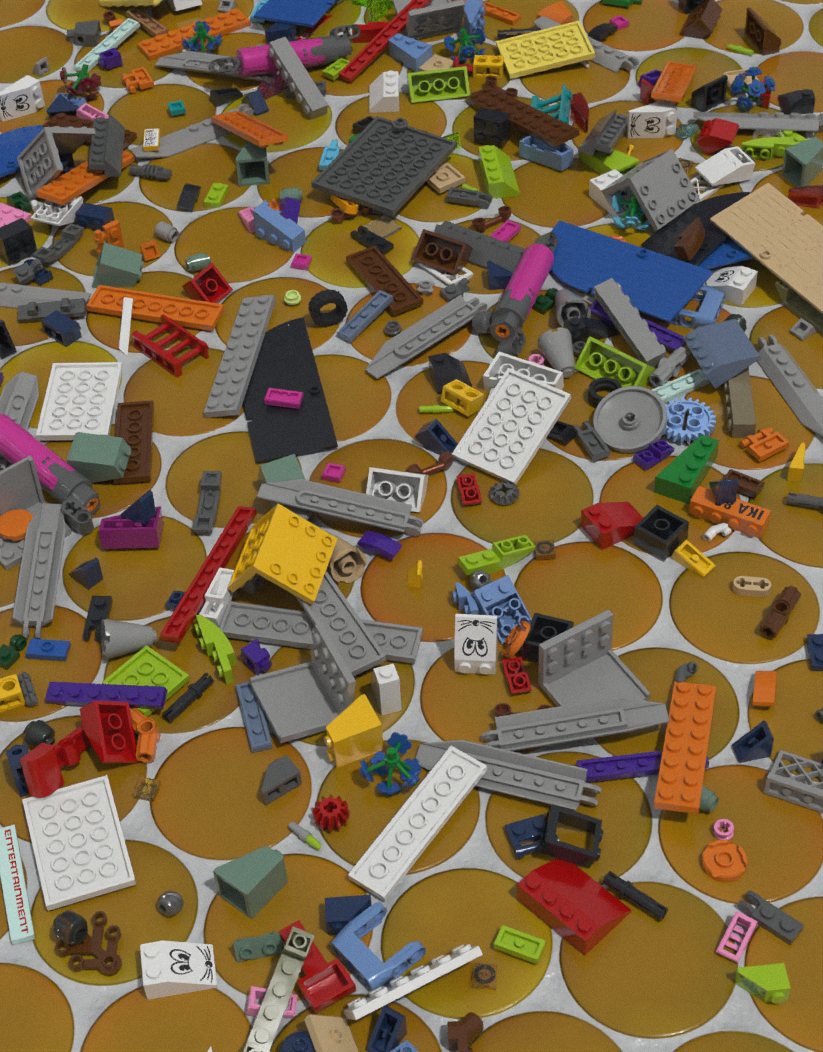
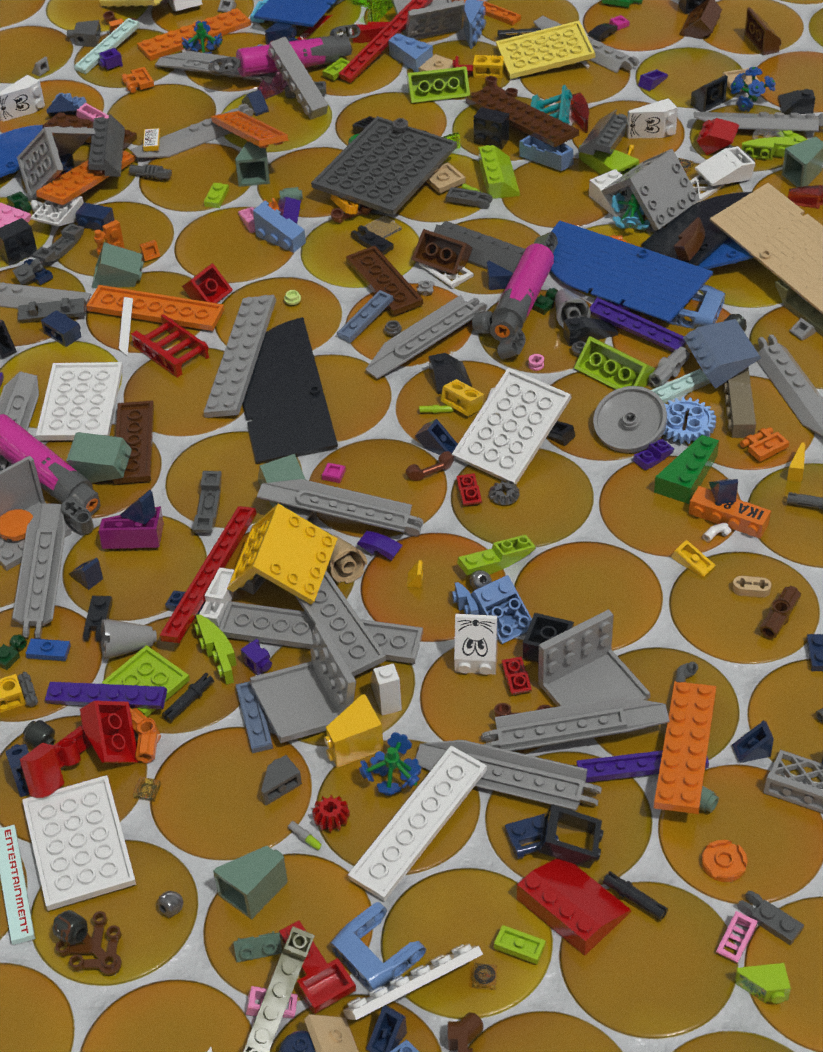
(82, 84): dark red plant -> none
(147, 22): medium nougat plate -> none
(166, 232): light grey brick -> none
(176, 108): teal plate -> none
(177, 968): white slope -> none
(188, 197): black slope -> none
(197, 262): sand green brick -> none
(223, 96): black slope -> none
(283, 398): dark pink plate -> none
(301, 261): dark pink tile -> none
(324, 298): black tyre -> none
(329, 154): medium azure hinge -> none
(344, 909): dark blue slope -> none
(384, 93): white slope -> none
(398, 486): white slope -> none
(453, 291): dark grey plate -> none
(466, 47): blue plant -> none
(504, 215): copper bar -> none
(504, 361): white wedge -> none
(506, 231): dark pink plate -> none
(516, 639): orange tile -> none
(545, 550): pearl gold tile -> none
(557, 12): orange slope -> none
(558, 350): light grey cone -> none
(591, 441): dark grey hinge -> none
(601, 384): black tyre -> none
(610, 522): red slope -> none
(629, 322): light grey brick -> none
(645, 92): red slope -> none
(661, 532): black brick -> none
(673, 82): orange plate -> none
(686, 130): clear light blue cone -> none
(726, 824): bright pink bush -> none
(734, 282): white slope -> none
(739, 49): lime piece -> none
(746, 484): reddish brown plate -> none
(765, 98): red slope -> none
(765, 688): orange slope -> none

